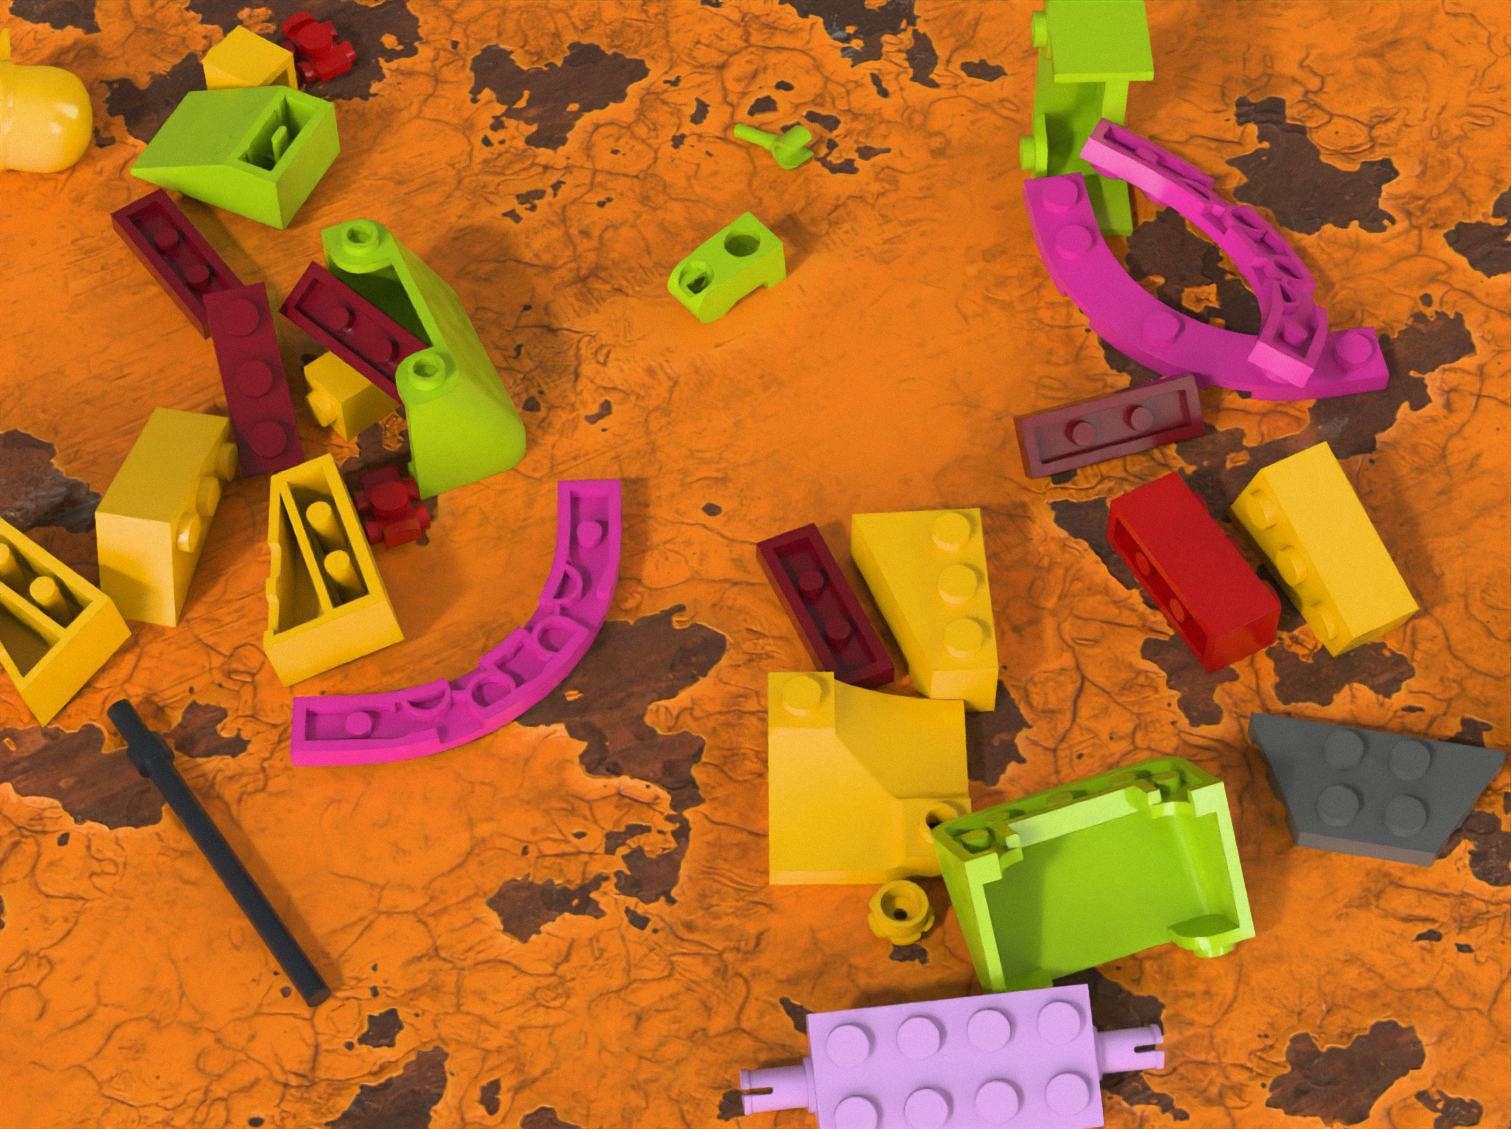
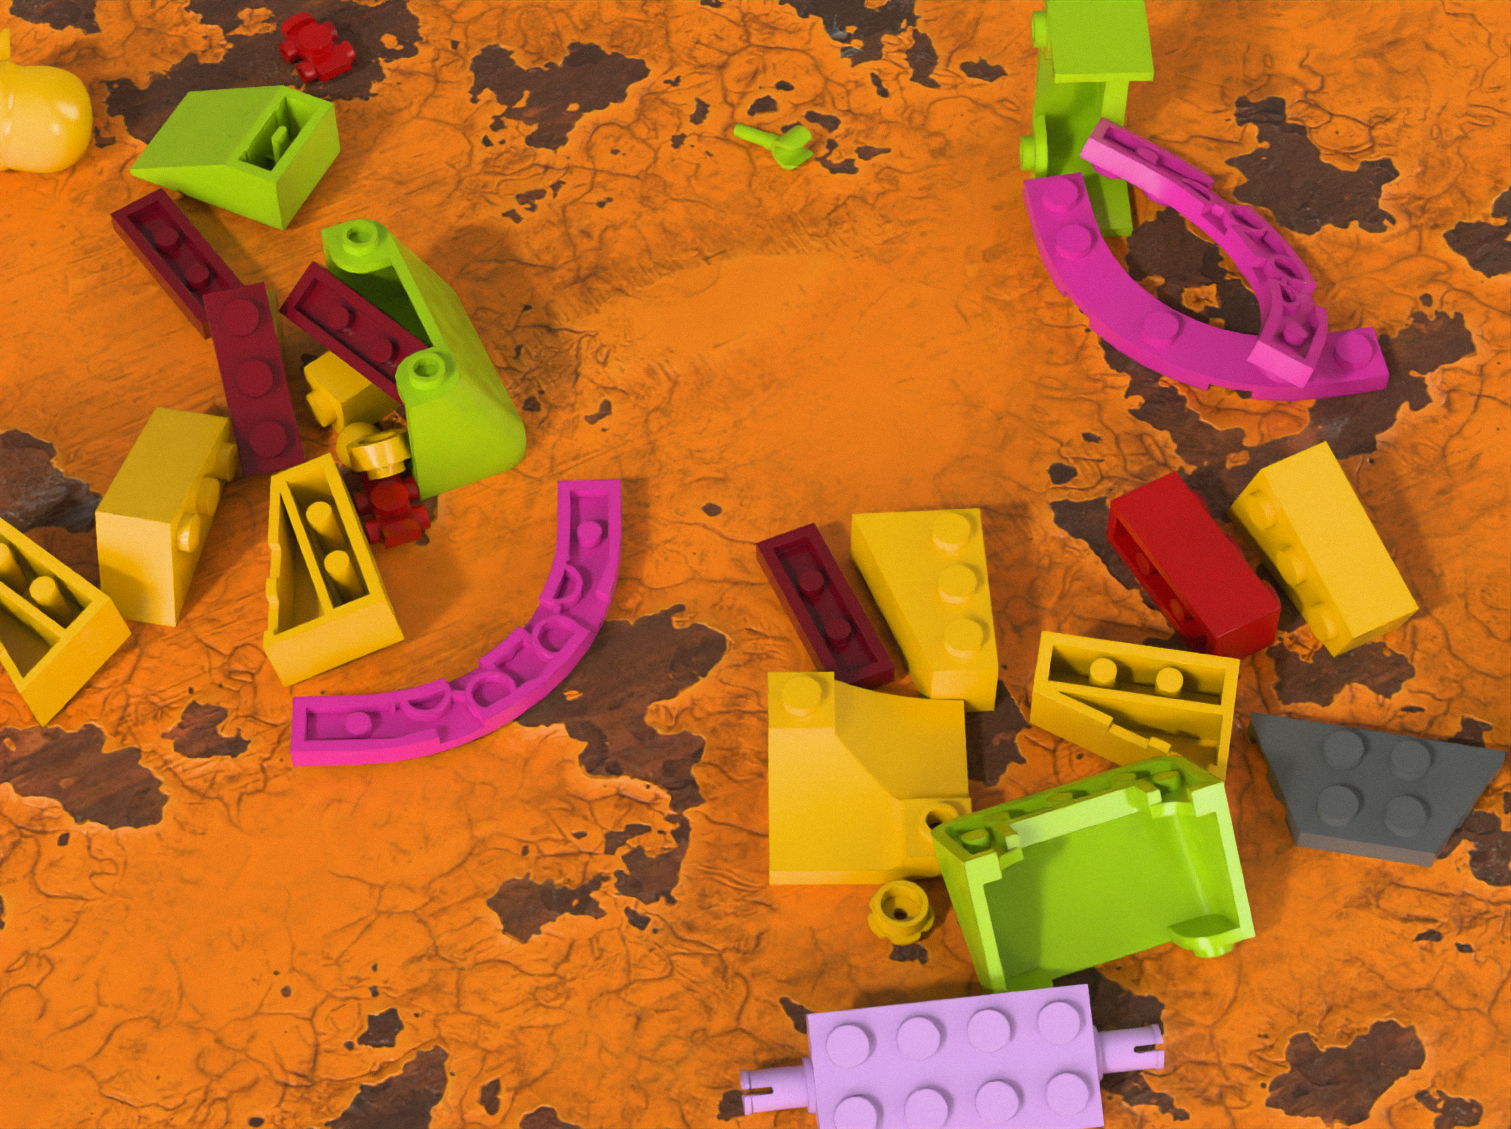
(155, 760): black bar -> none
(248, 61): yellow brick -> none
(370, 450): none -> yellow plate
(728, 268): lime leg -> none
(1109, 425): dark red plate -> none
(1136, 700): none -> yellow wedge

